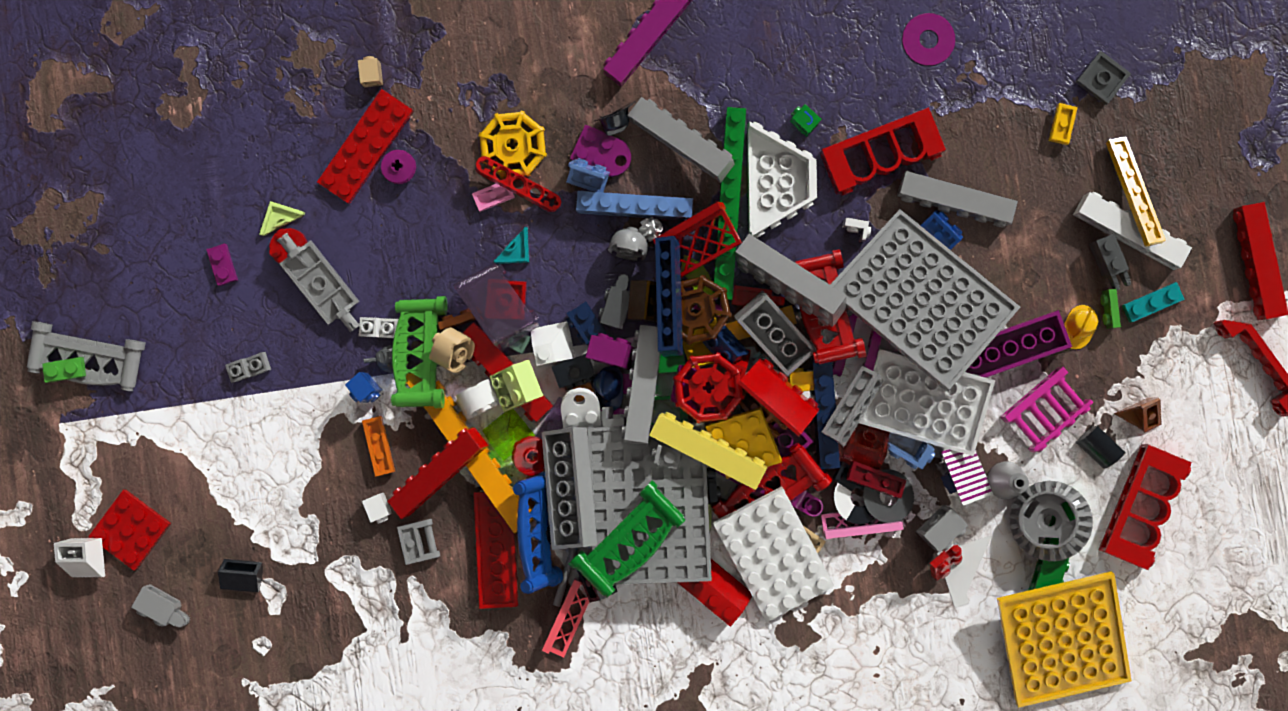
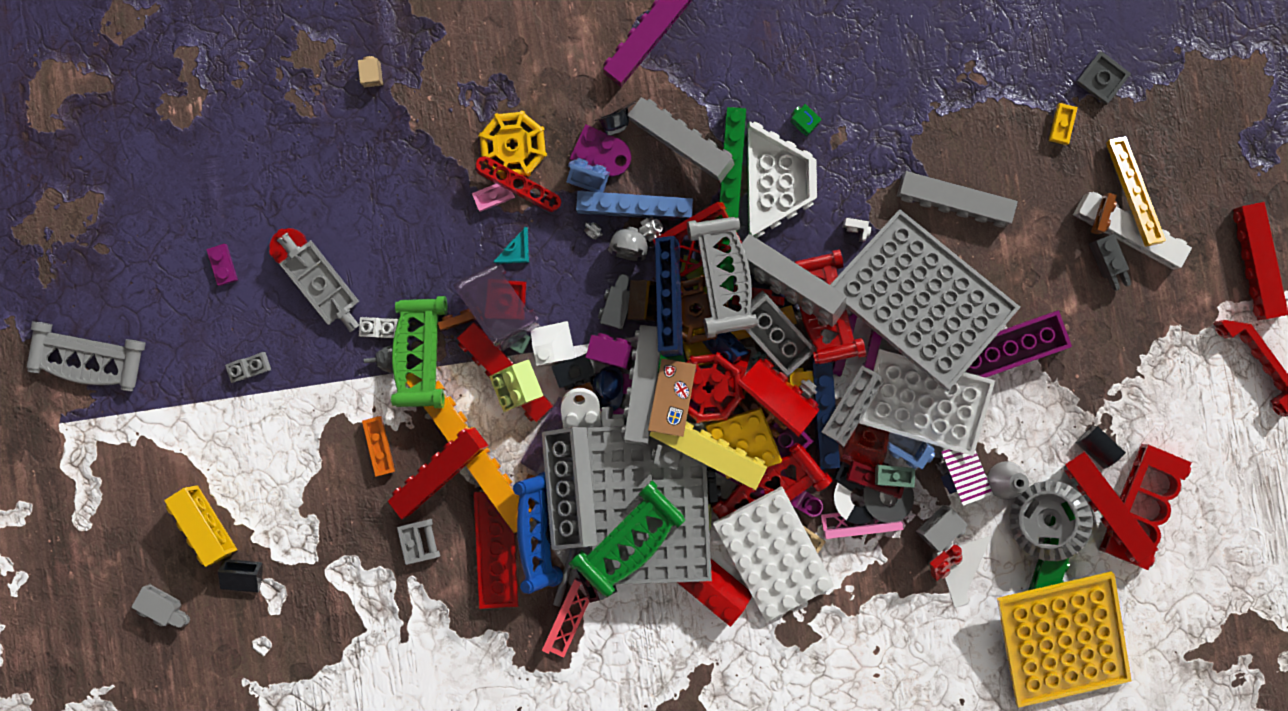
(64, 370): bright green plate -> none
(80, 557): white slope -> none
(130, 529): red plate -> none
(200, 525): none -> yellow brick
(277, 217): yellowish green tile -> none
(363, 388): blue brick -> none
(365, 146): red plate -> none
(377, 508): white brick -> none
(391, 160): magenta piece -> none
(451, 349): tan brick -> none
(477, 399): white brick -> none
(505, 432): clear neon green slope -> none
(522, 449): red plate -> none
(585, 323): dark blue bracket -> none
(593, 230): none -> light grey plate
(672, 397): none -> medium nougat sticker
(723, 318): none -> light grey piece
(808, 387): none -> light grey plate
(895, 476): none -> sand green plate
(925, 133): red fence -> none
(933, 55): magenta sticker -> none
(942, 230): blue bracket -> none
(1043, 390): dark pink fence -> none
(1081, 325): yellow piece -> none
(1103, 214): none -> dark orange plate
(1110, 302): bright green plate -> none
(1111, 508): none -> red brick
(1143, 414): dark orange slope -> none
(1153, 302): teal plate -> none

